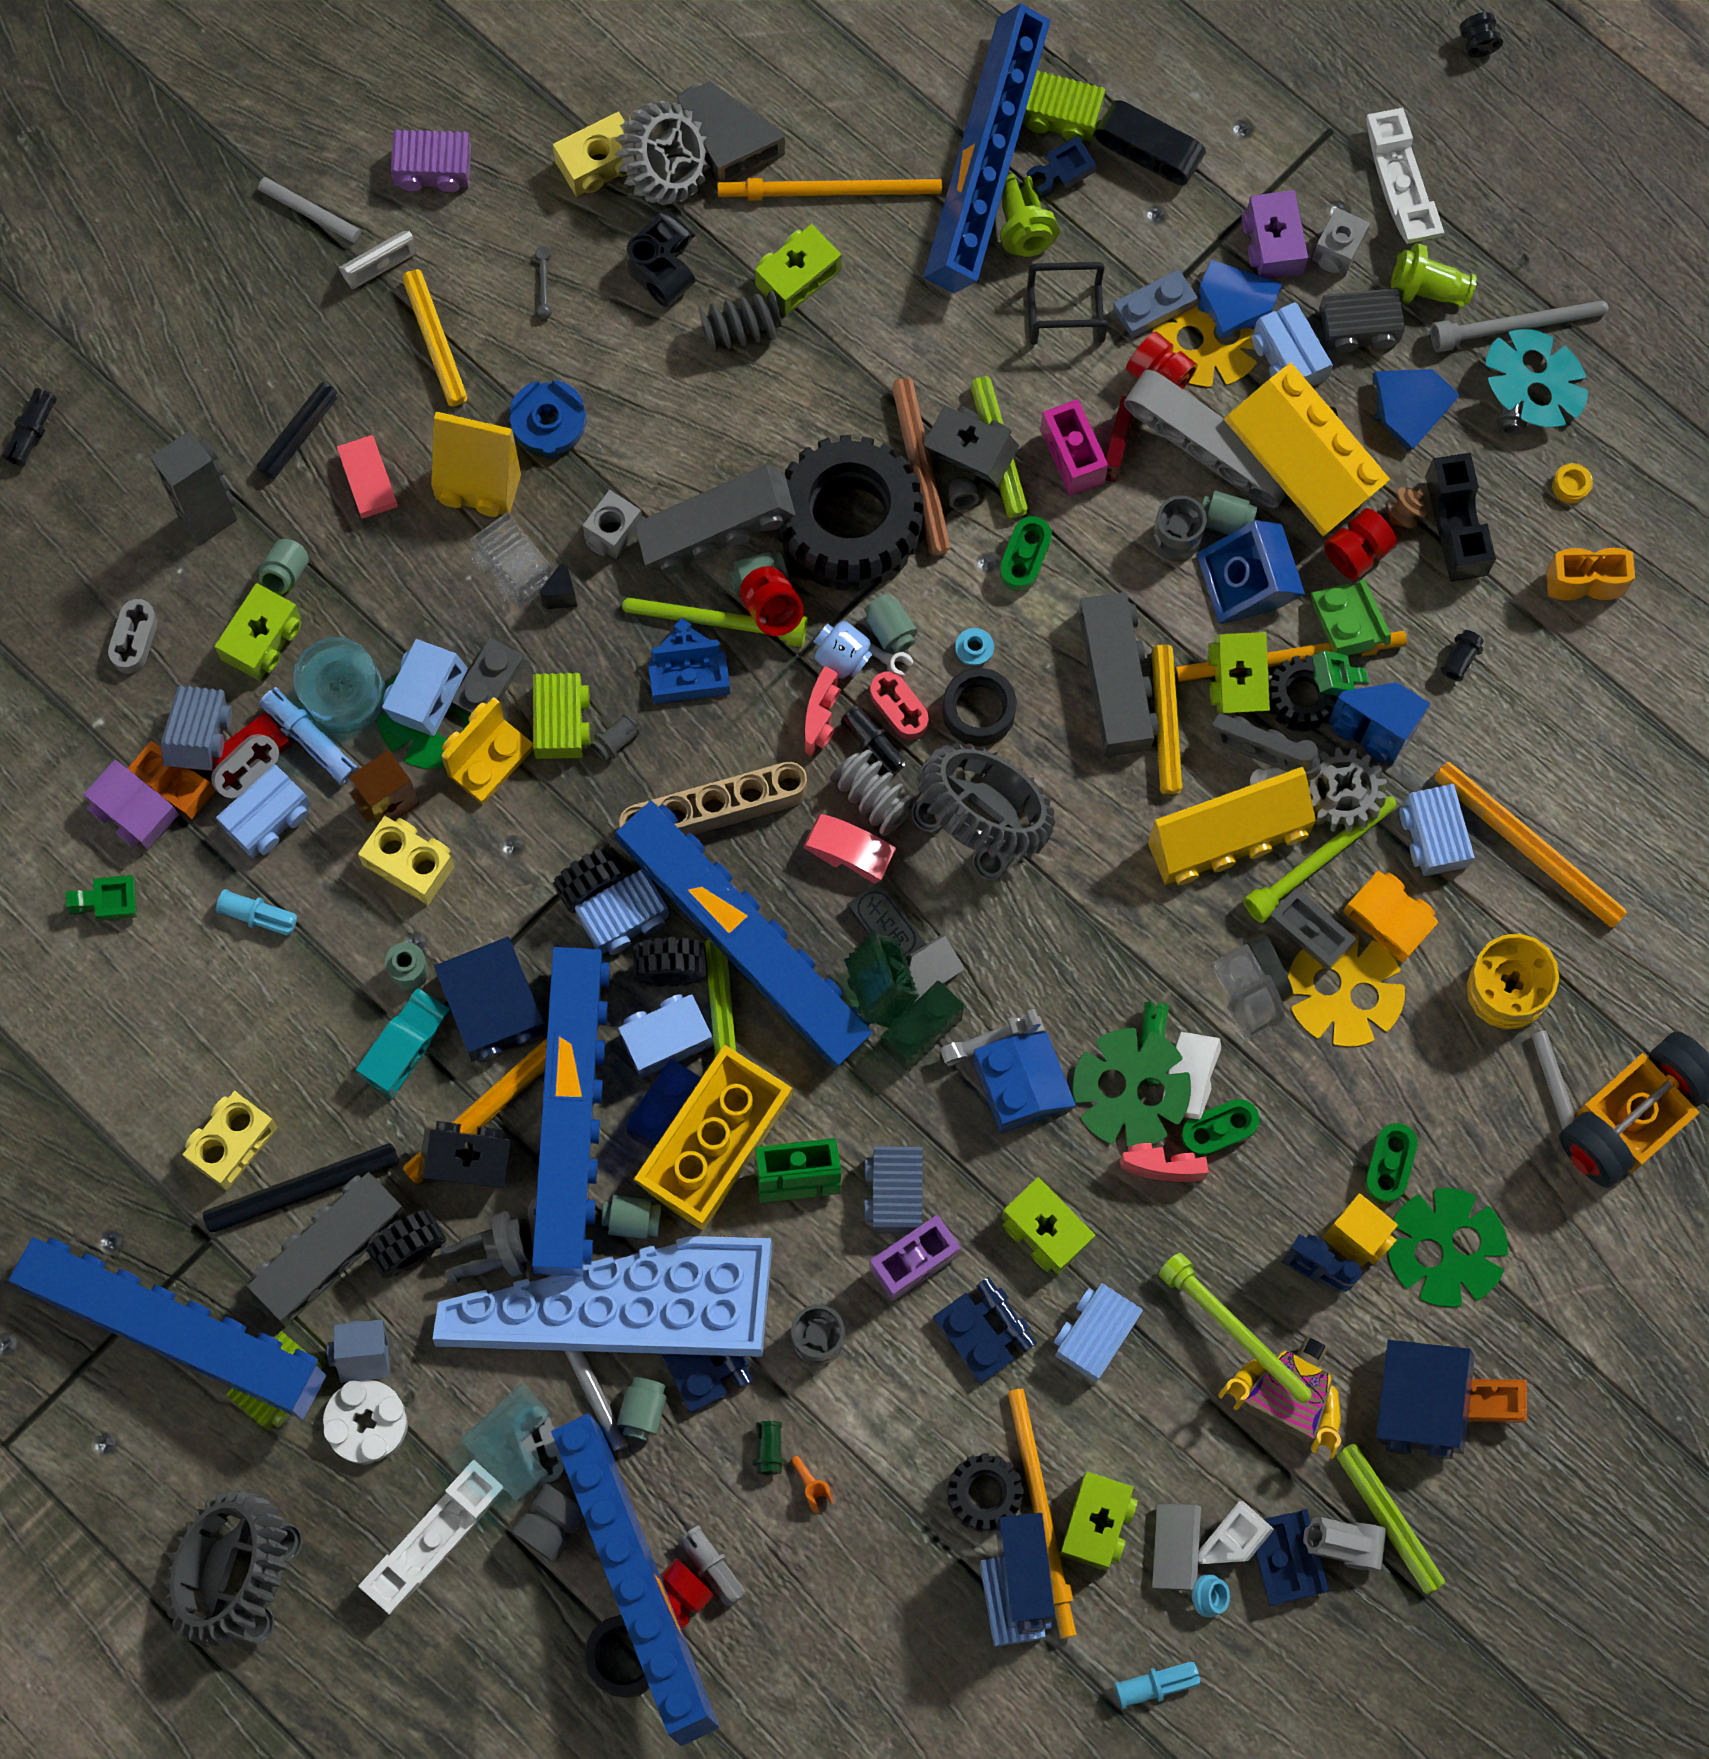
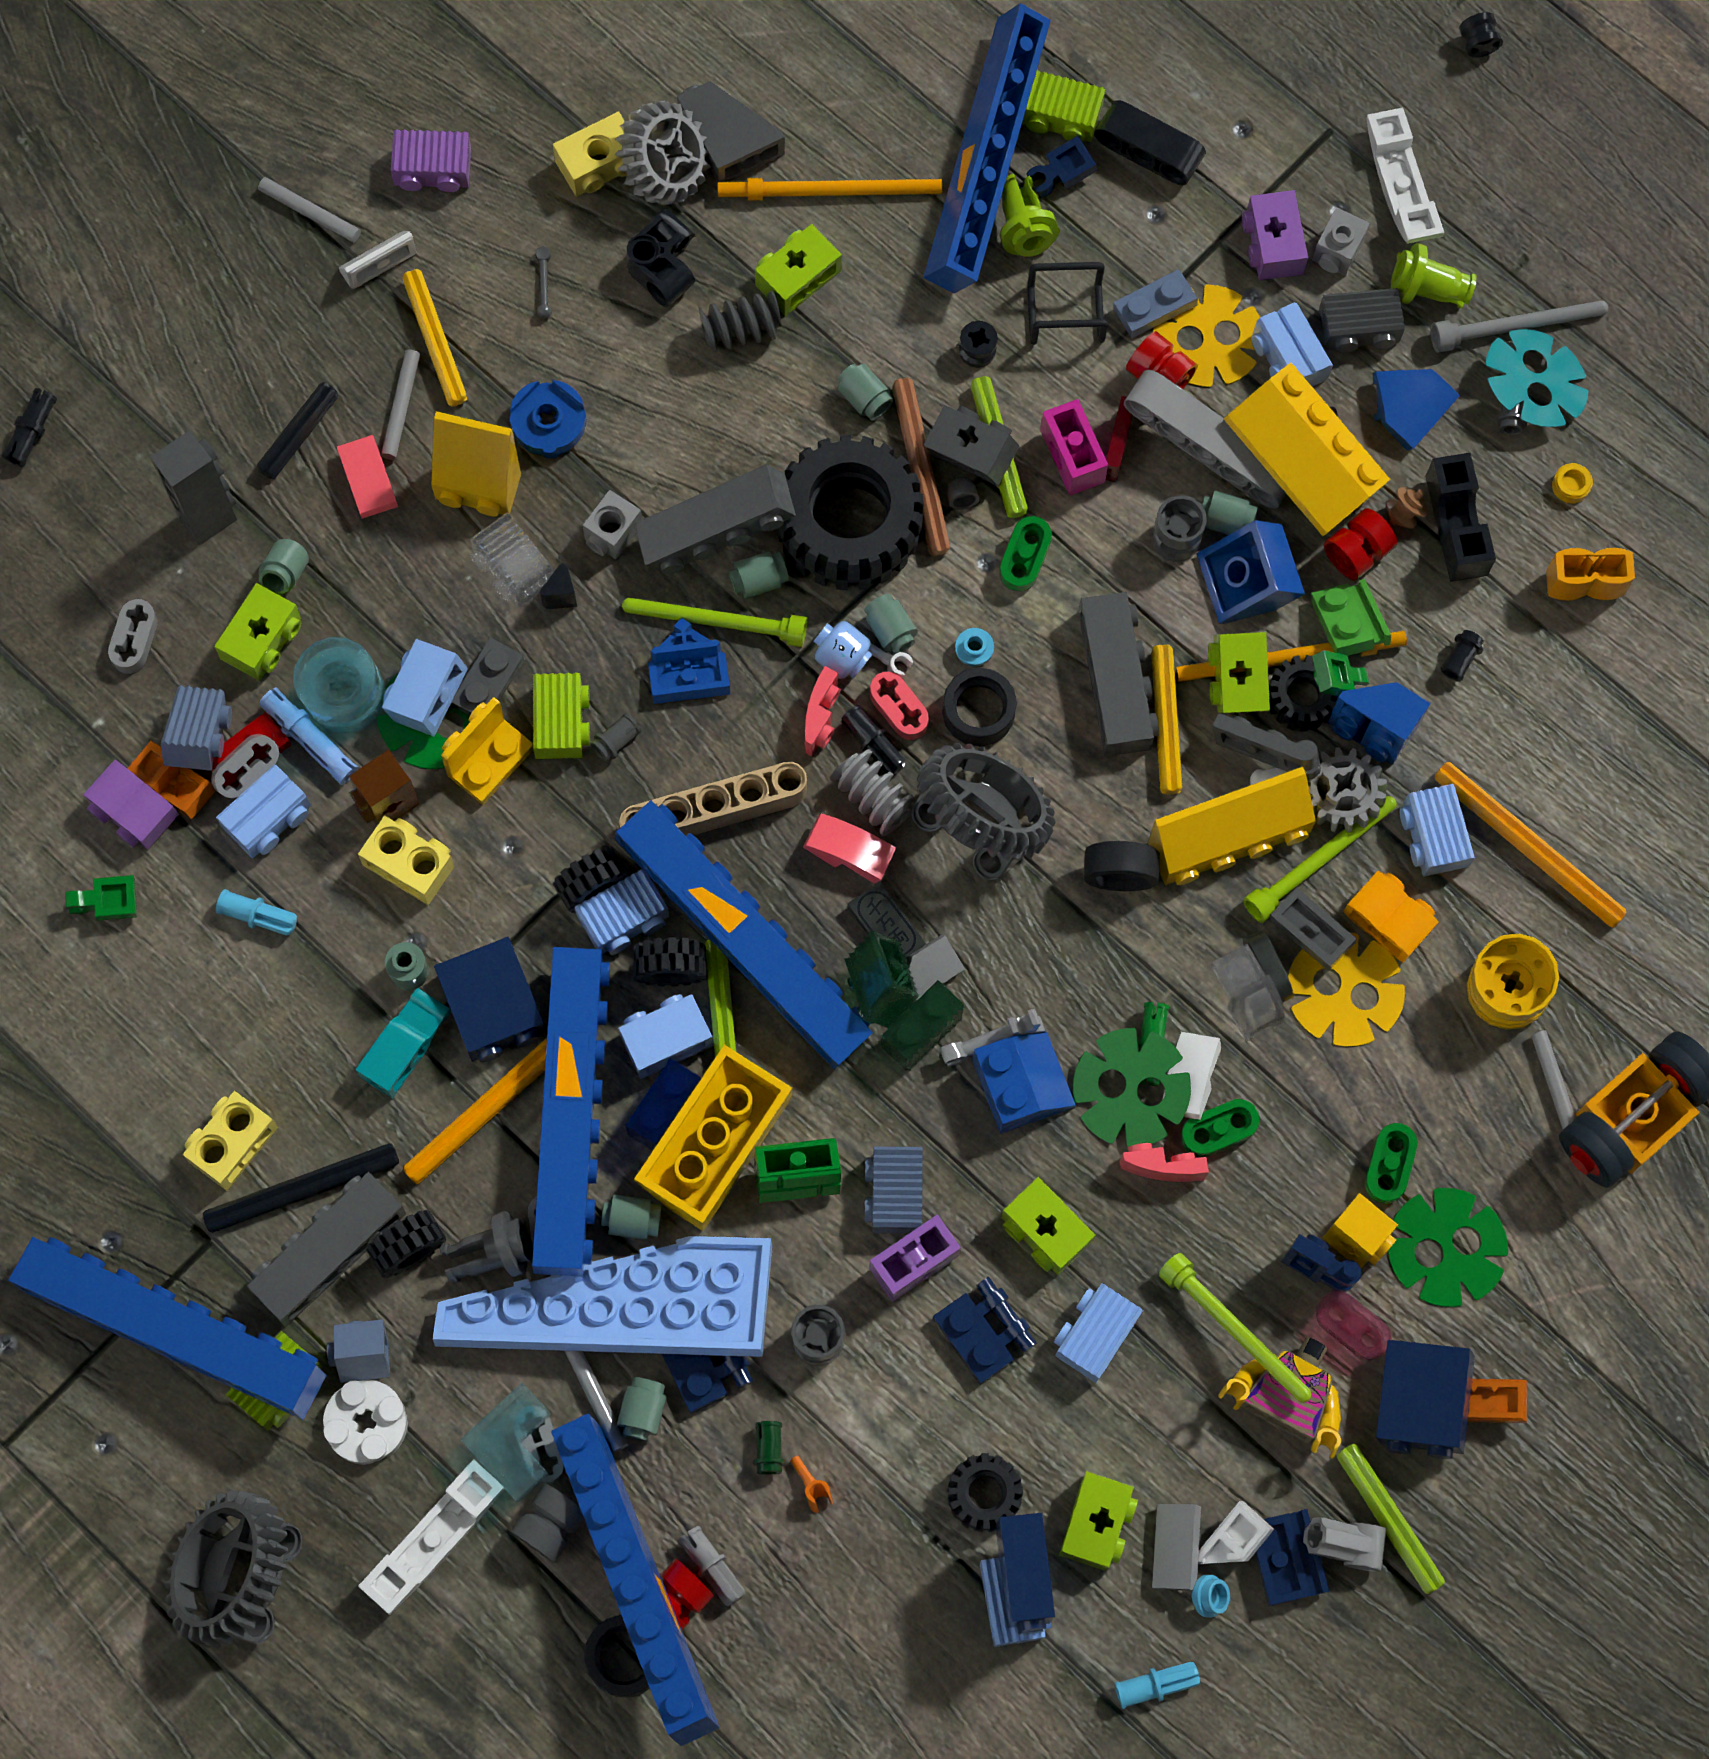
(400, 404): none -> light grey bar
(486, 1167): black brick -> none
(771, 601): red wheel -> none
(864, 391): none -> sand green brick
(982, 351): none -> black wheel
(1061, 1591): light orange bar -> none
(1121, 866): none -> black tyre
(1235, 297): blue slope -> none
(1353, 1325): none -> clear pink plate

